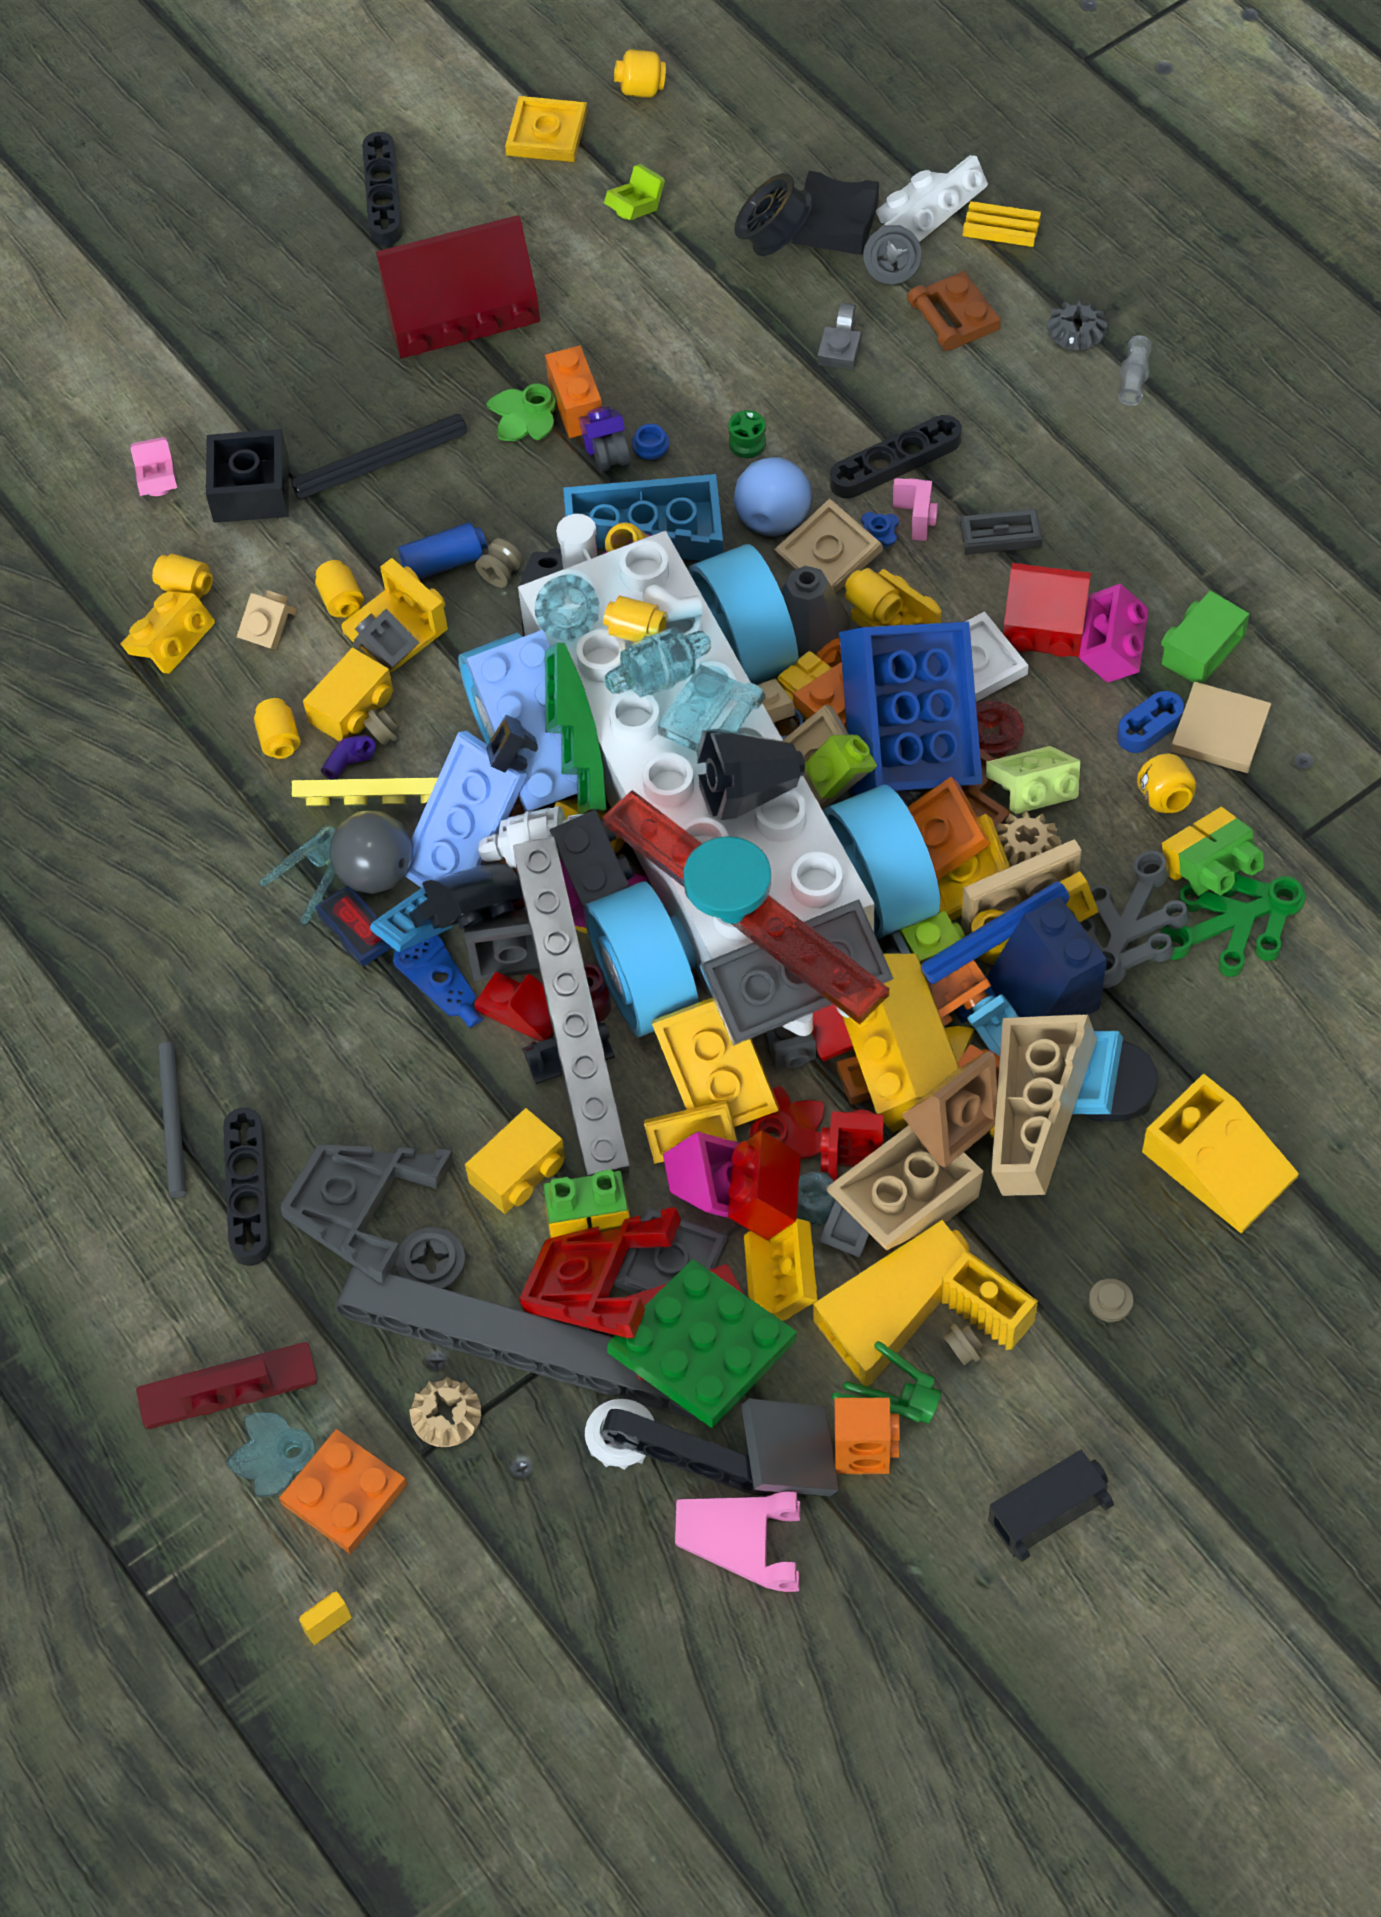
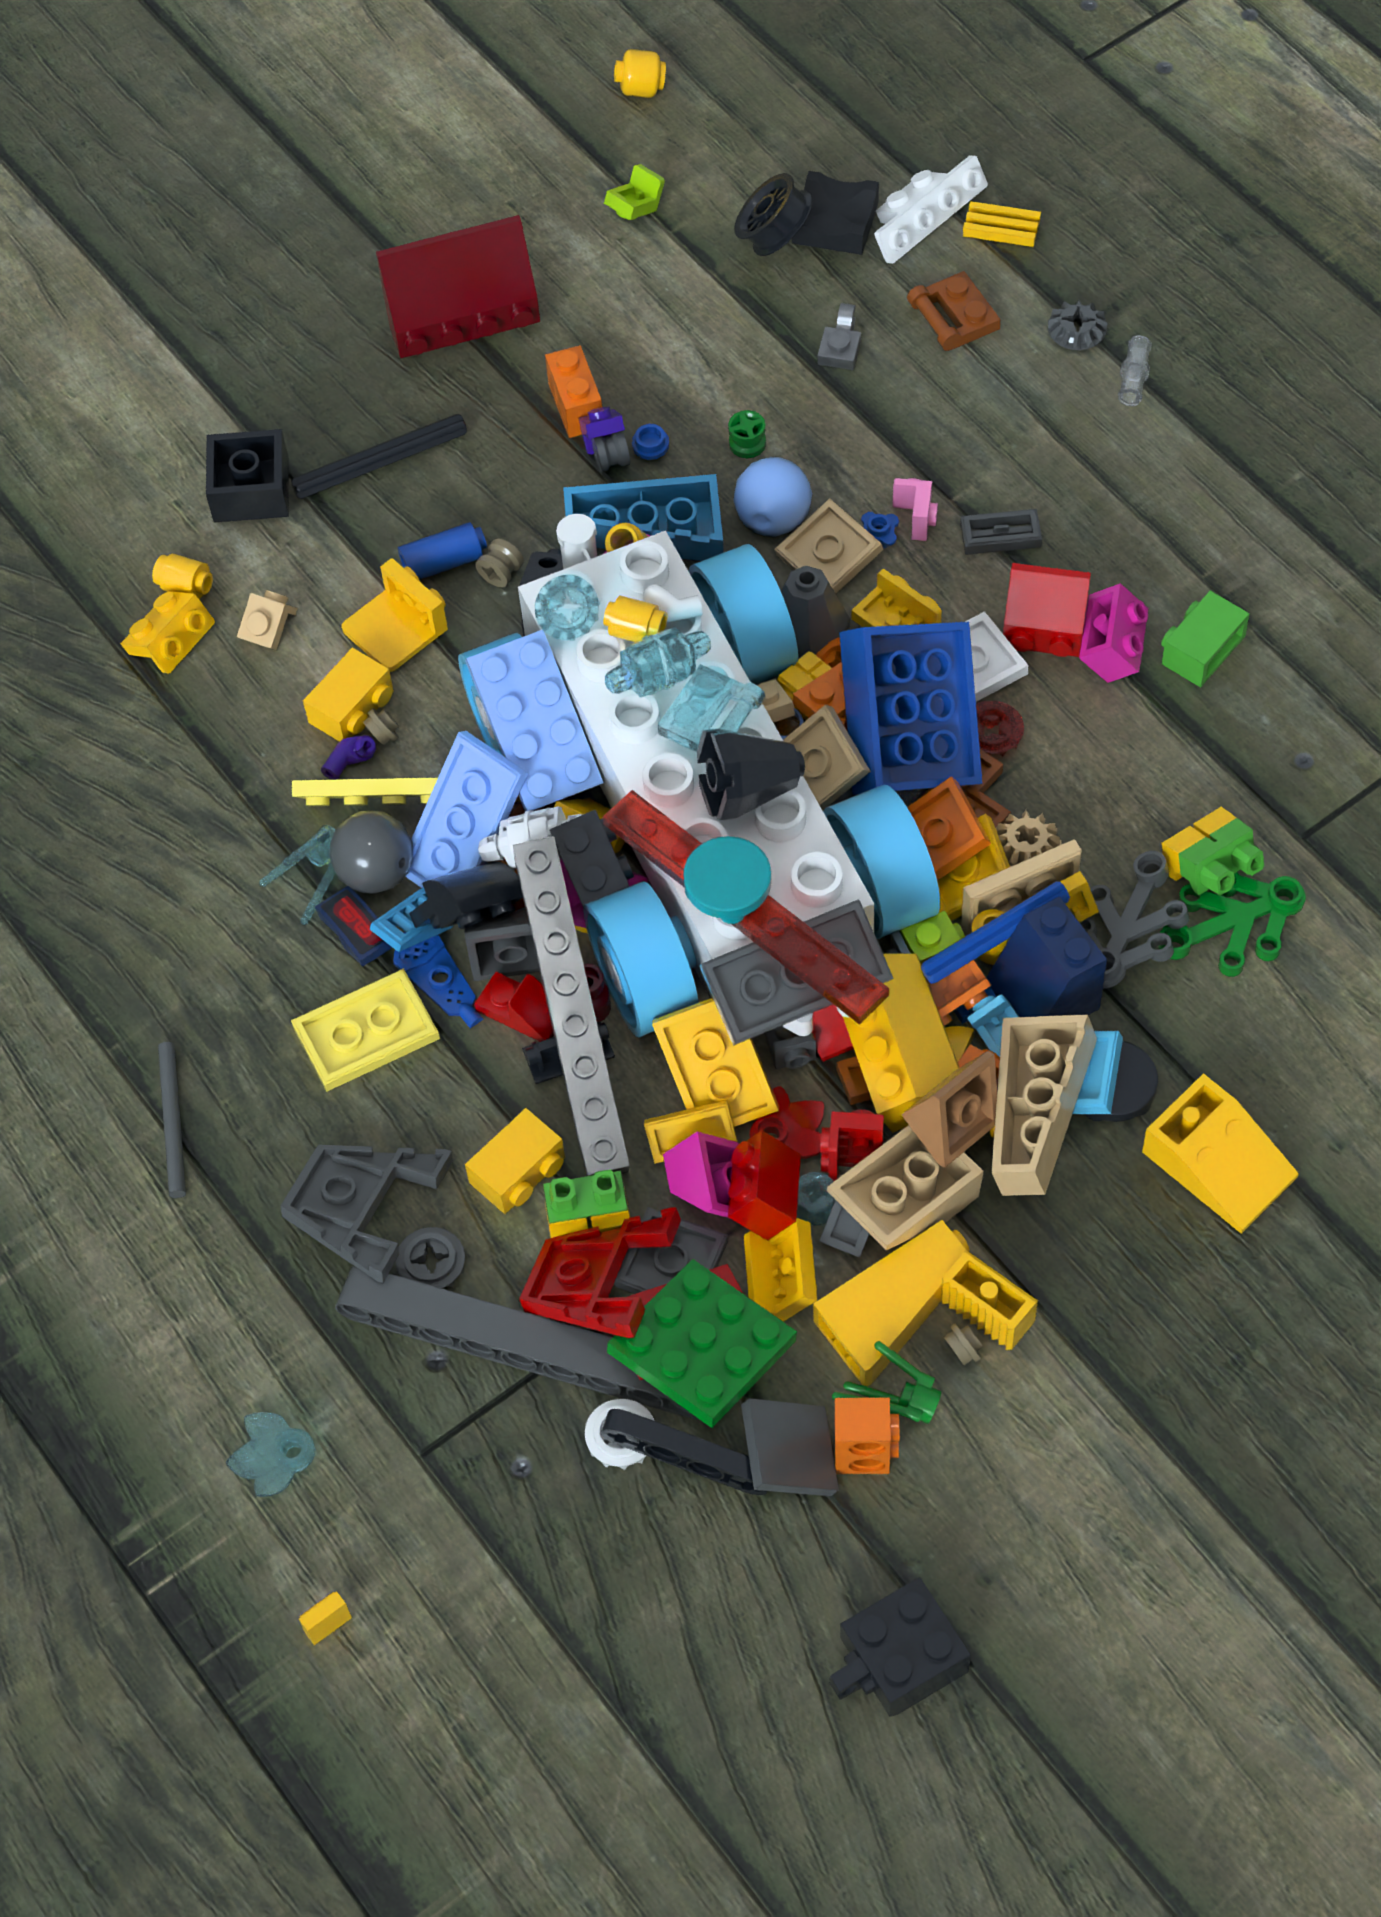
(153, 466): bright pink bracket -> none
(226, 1385): dark red bracket -> none
(246, 1185): black beam -> none
(276, 728): yellow brick -> none
(338, 589): yellow brick -> none
(343, 1491): orange plate -> none
(365, 1029): none -> light yellow tile
(382, 188): black beam -> none
(385, 639): dark grey bracket -> none
(438, 1430): tan gear -> none
(506, 743): black tile -> none
(524, 412): bright green plate -> none
(546, 129): yellow tile -> none
(570, 715): green slope -> none
(735, 1535): bright pink flag -> none
(838, 762): lime bracket -> none
(873, 595): yellow brick -> none
(892, 452): black beam -> none
(900, 1650): none -> black hinge
(906, 263): dark grey gear -> none
(1036, 778): yellowish green bracket -> none
(1049, 1503): black brick -> none
(1111, 1300): dark tan plate -> none
(1154, 726): blue beam -> none
(1166, 783): yellow head -> none
(1221, 727): tan tile -> none

